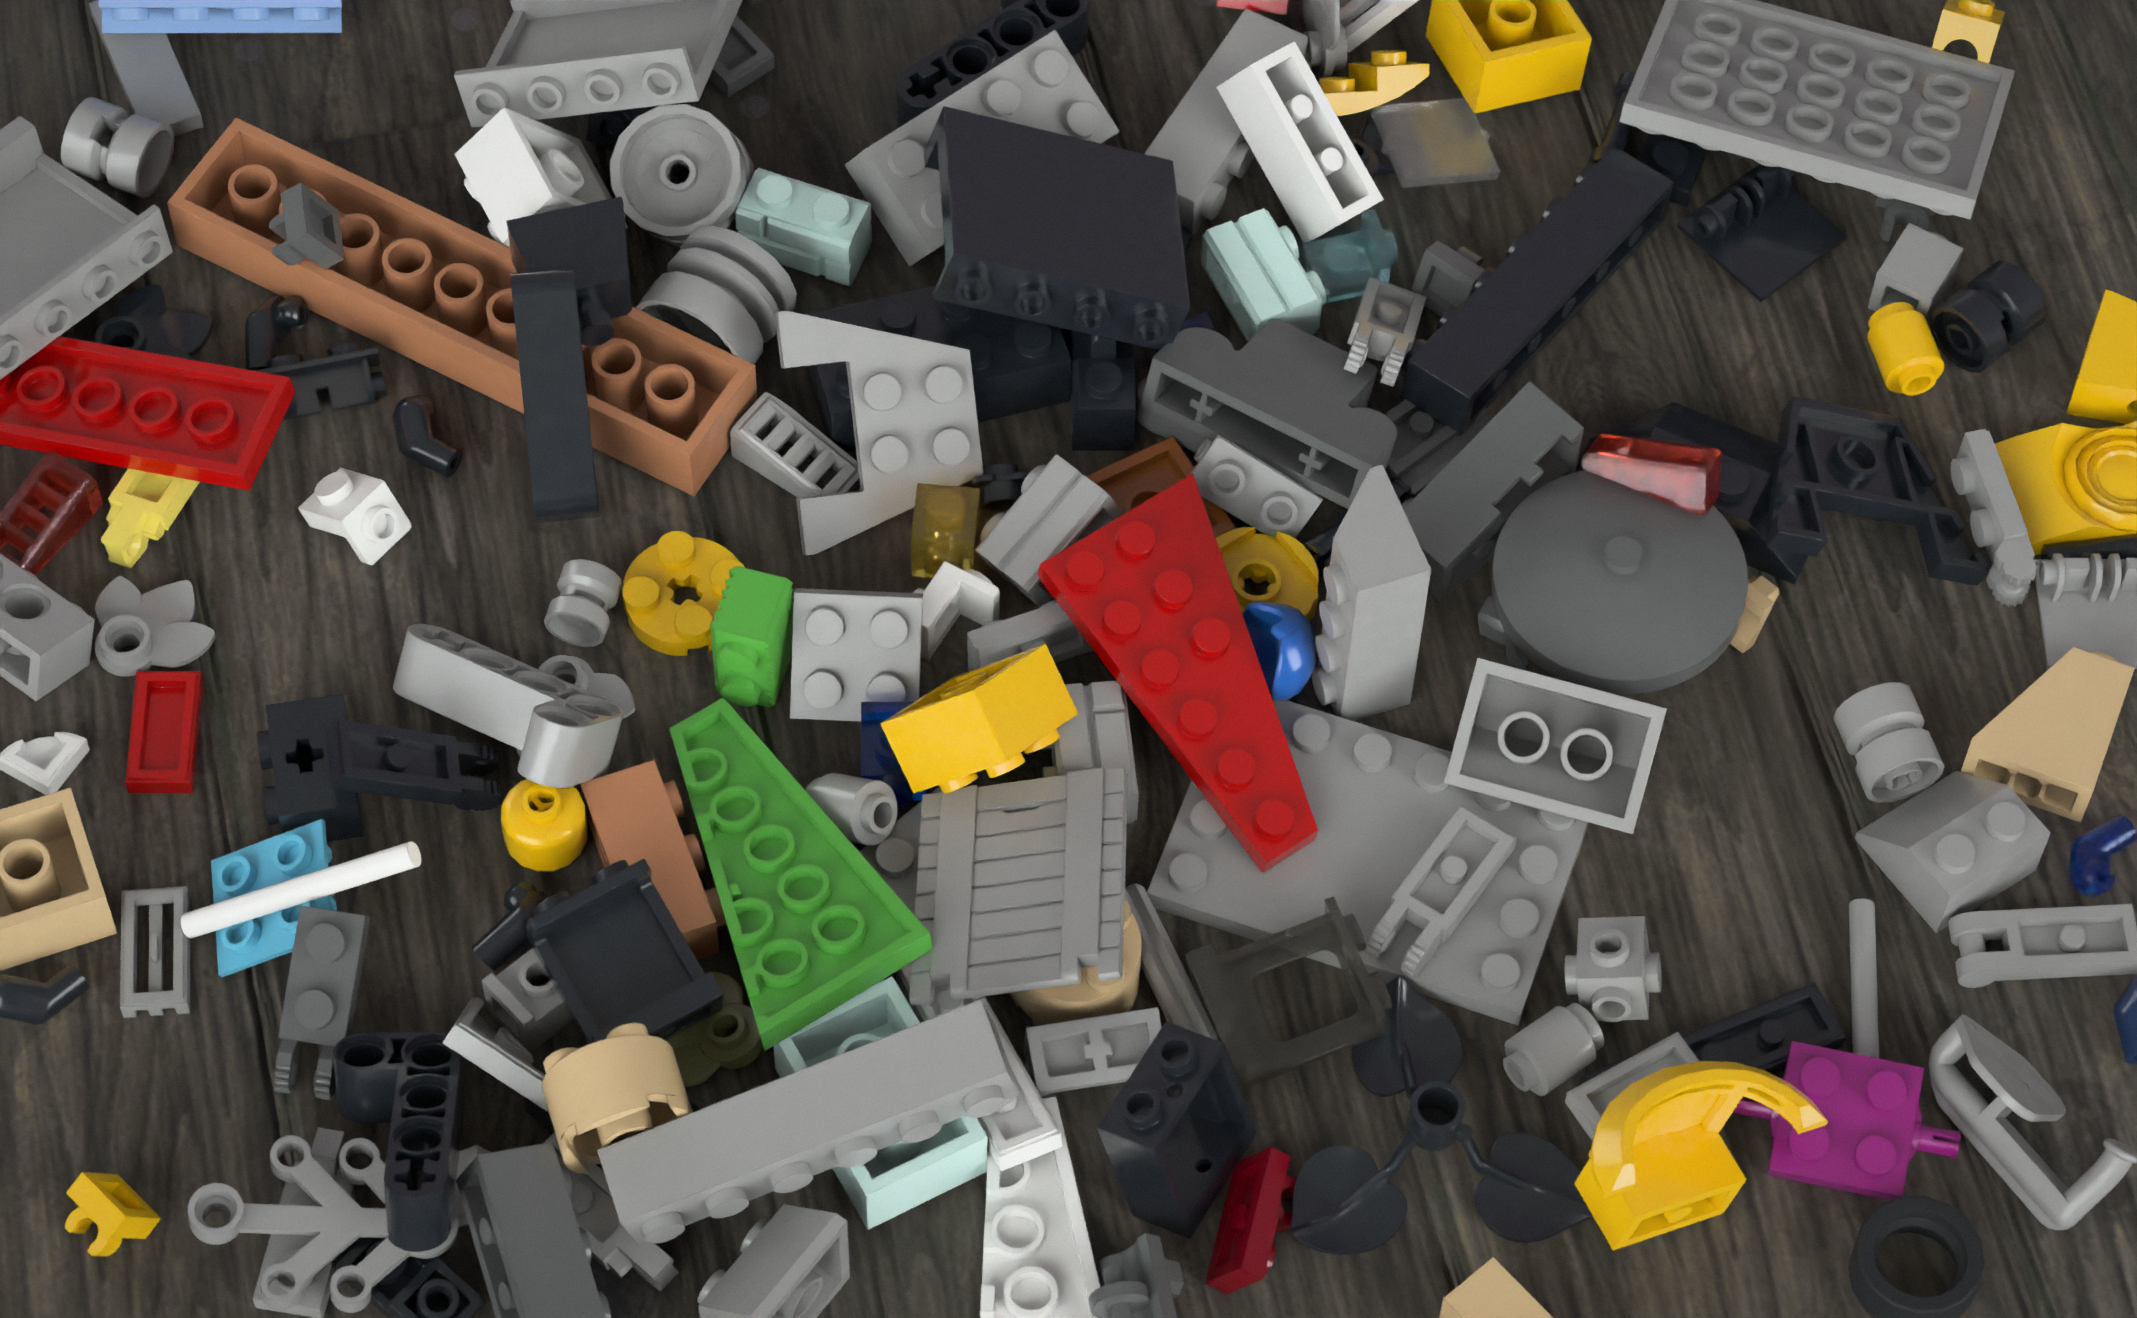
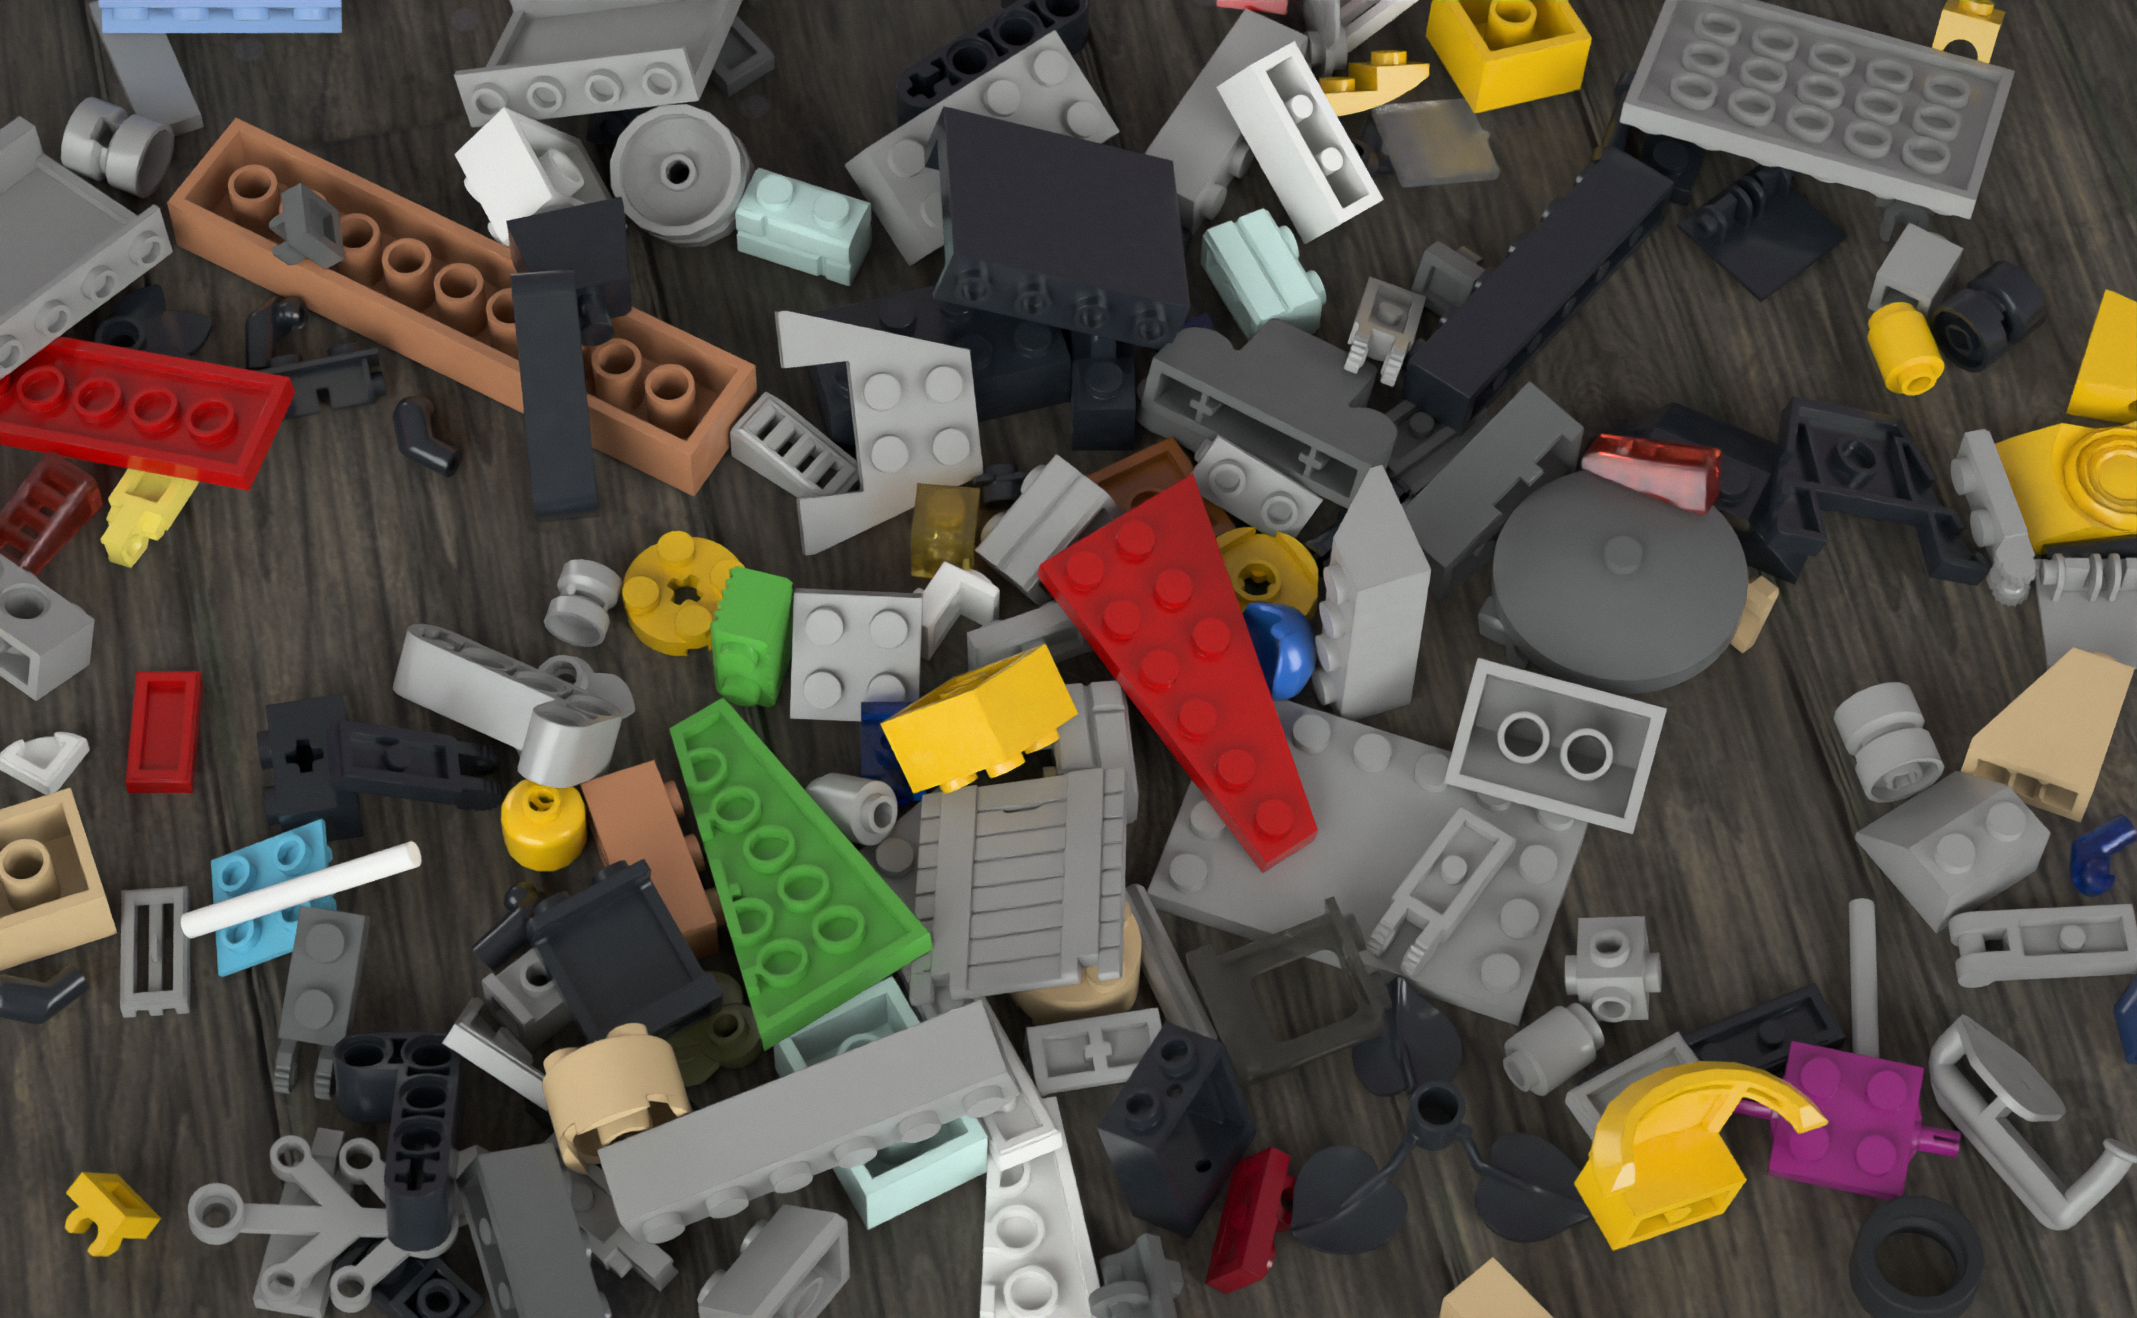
(154, 622): light grey plate -> none
(359, 510): white bracket -> none
(722, 292): light grey wheel -> none
(1350, 258): clear light blue bracket -> none

